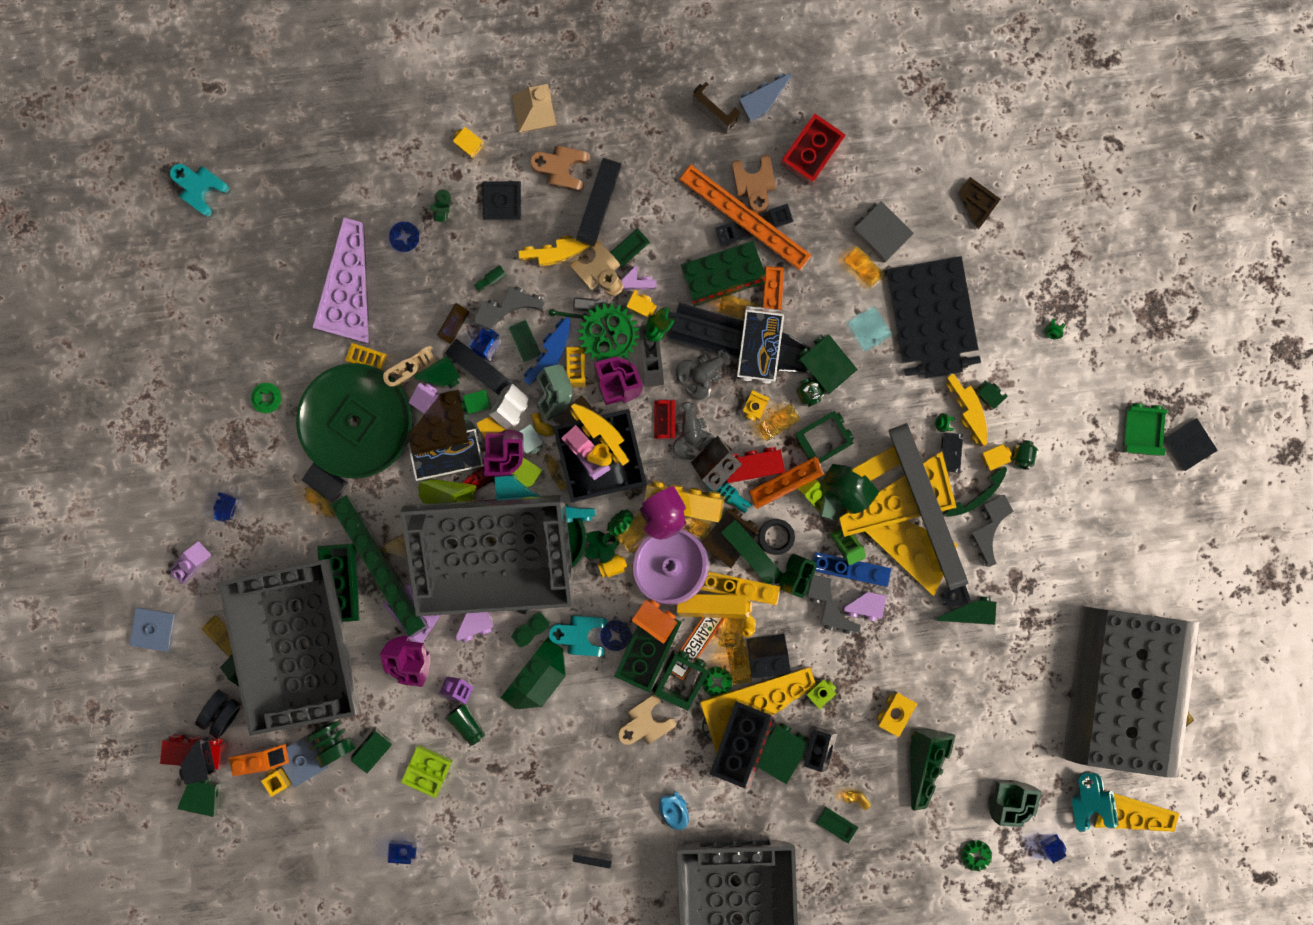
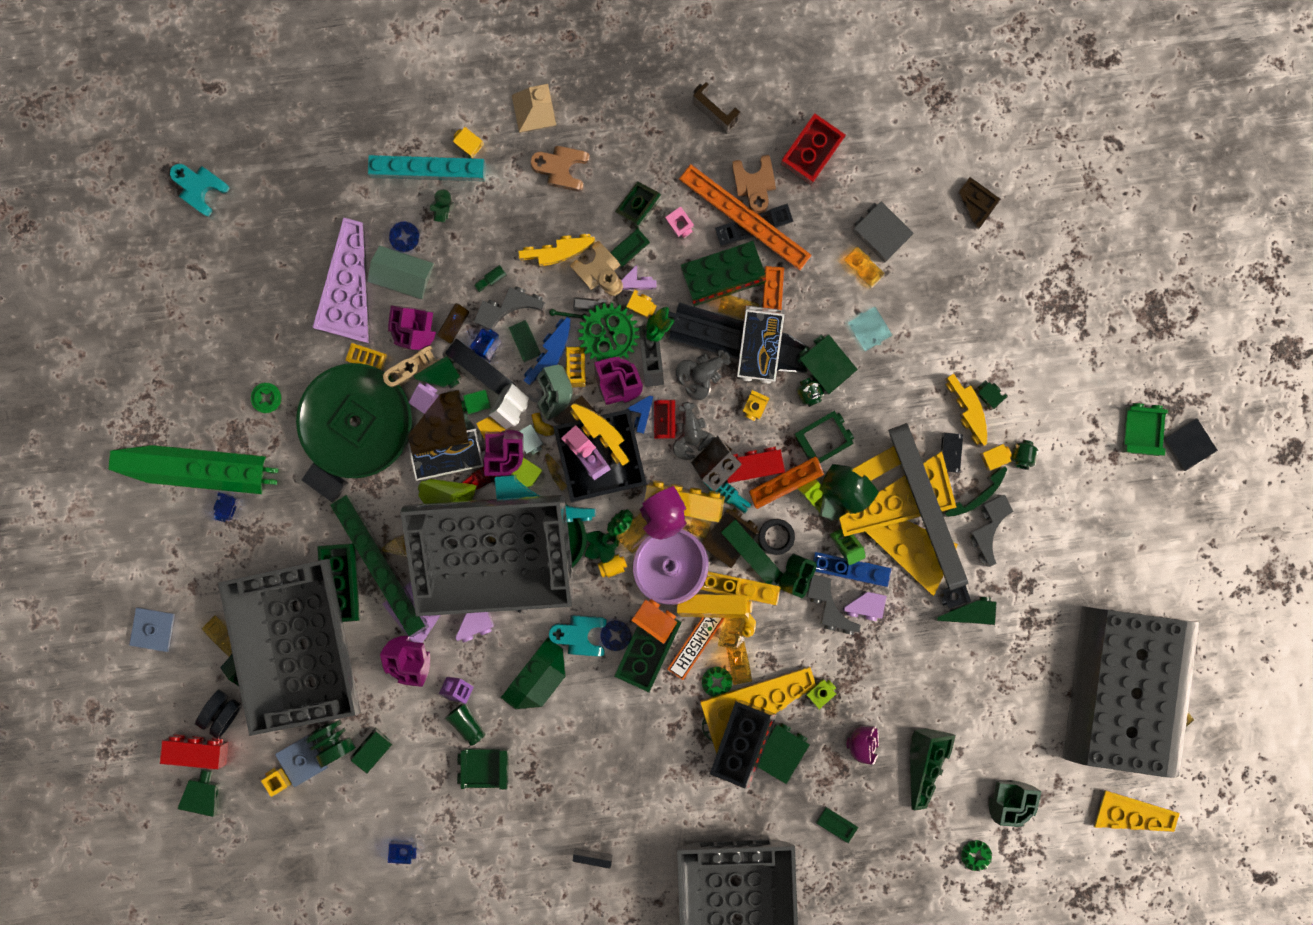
(190, 562): lavender slope -> none
(192, 468): none -> green hinge
(198, 763): black slope -> none
(259, 760): orange brick -> none
(315, 498): clear yellow slope -> none
(400, 272): none -> sand green slope
(411, 327): none -> magenta brick
(426, 168): none -> teal brick
(427, 771): lime slope -> none
(483, 768): none -> dark green panel
(501, 200): black tile -> none
(525, 633): dark green brick -> none
(598, 202): black beam -> none
(600, 455): yellow tile -> none
(638, 204): none -> dark green slope
(642, 407): none -> blue slope
(643, 724): tan piece -> none
(672, 696): dark green window -> none
(674, 811): dark azure hat -> none
(680, 216): none -> bright pink brick
(759, 102): sand blue slope -> none
(768, 656): black slope -> none
(778, 422): clear yellow slope -> none
(820, 749): black brick -> none
(859, 797): clear yellow arm -> none
(863, 744): none -> magenta cylinder
(906, 708): yellow brick -> none
(933, 317): black plate -> none
(942, 422): green plate -> none
(1053, 331): green plate -> none
(1054, 848): clear blue brick -> none
(1091, 800): teal piece -> none

